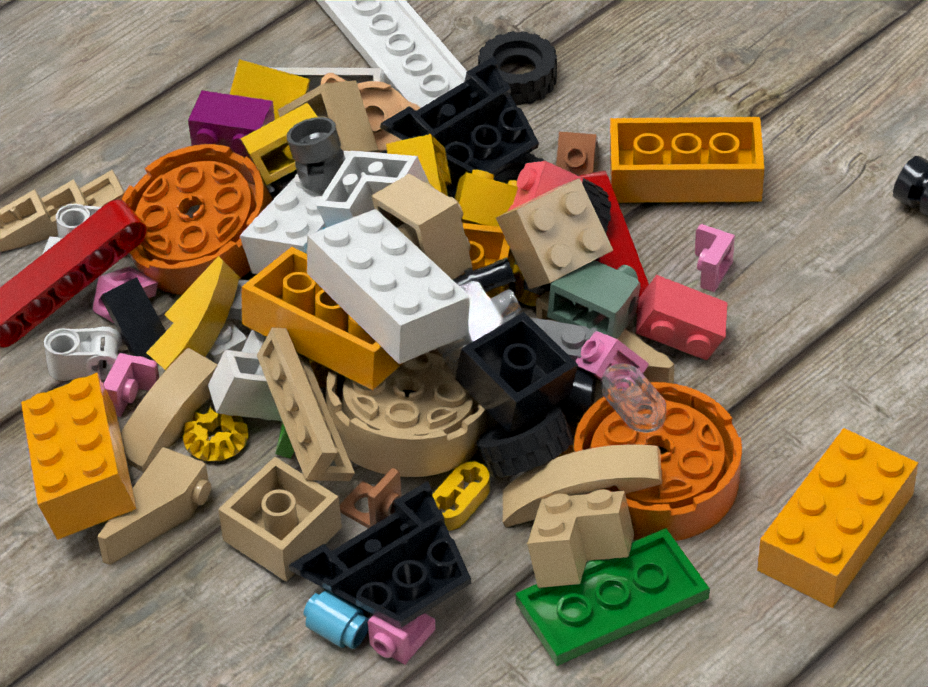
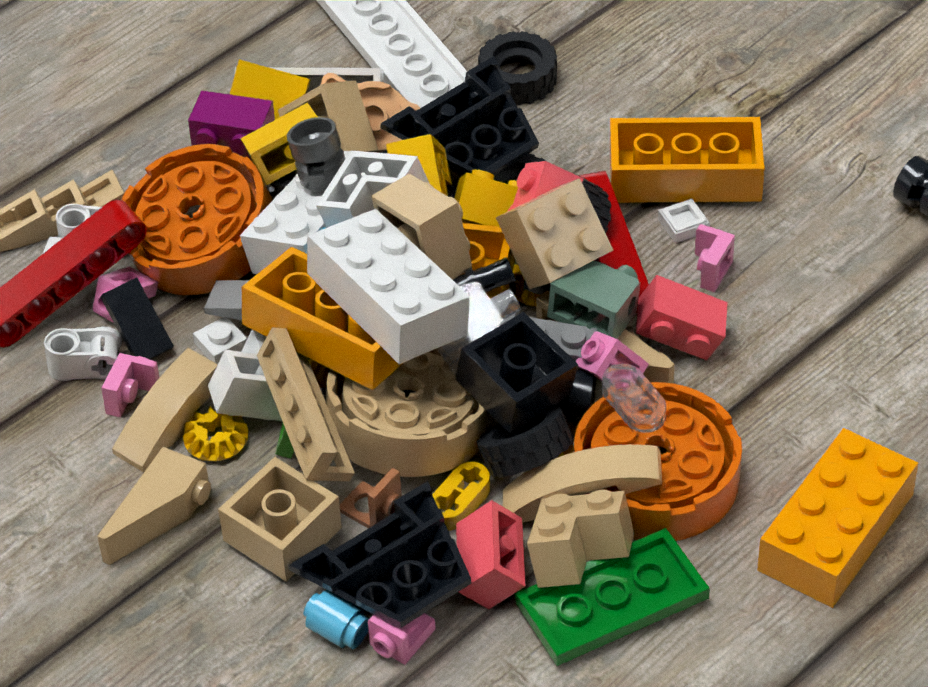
(77, 456): light orange brick -> none
(197, 315): yellow slope -> none
(492, 553): none -> coral brick
(576, 152): nougat bracket -> none
(682, 220): none -> white tile

